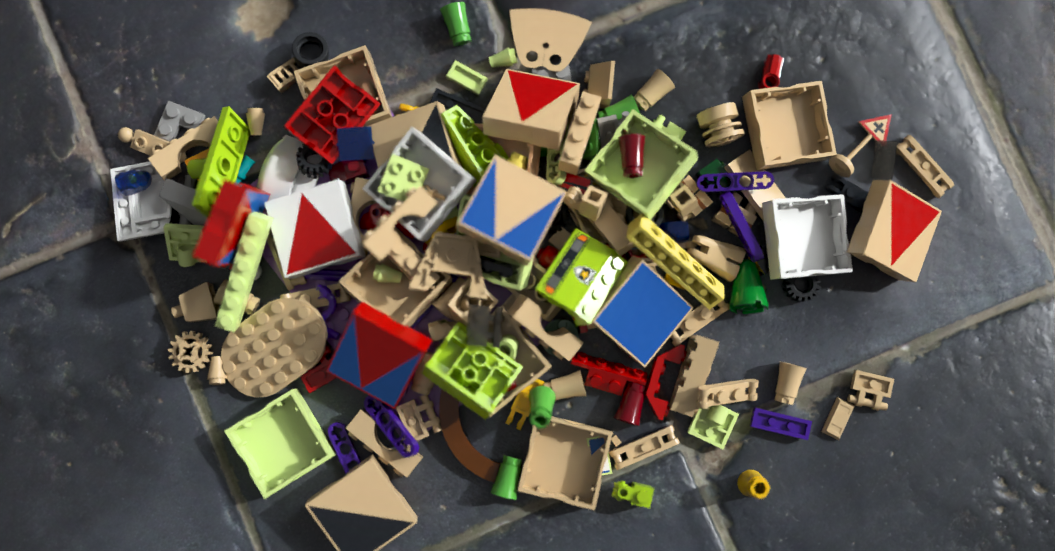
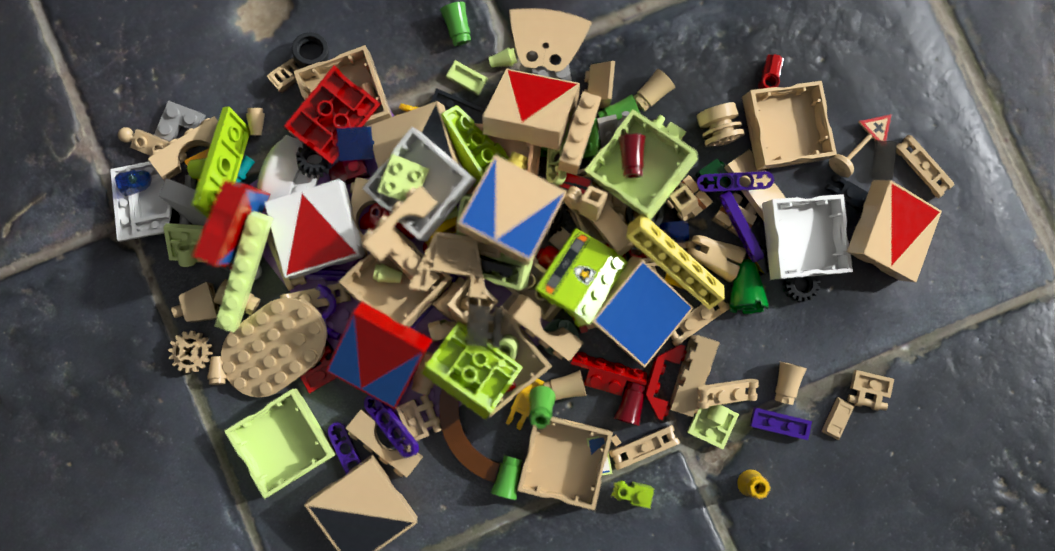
(434, 193): tan hand -> none

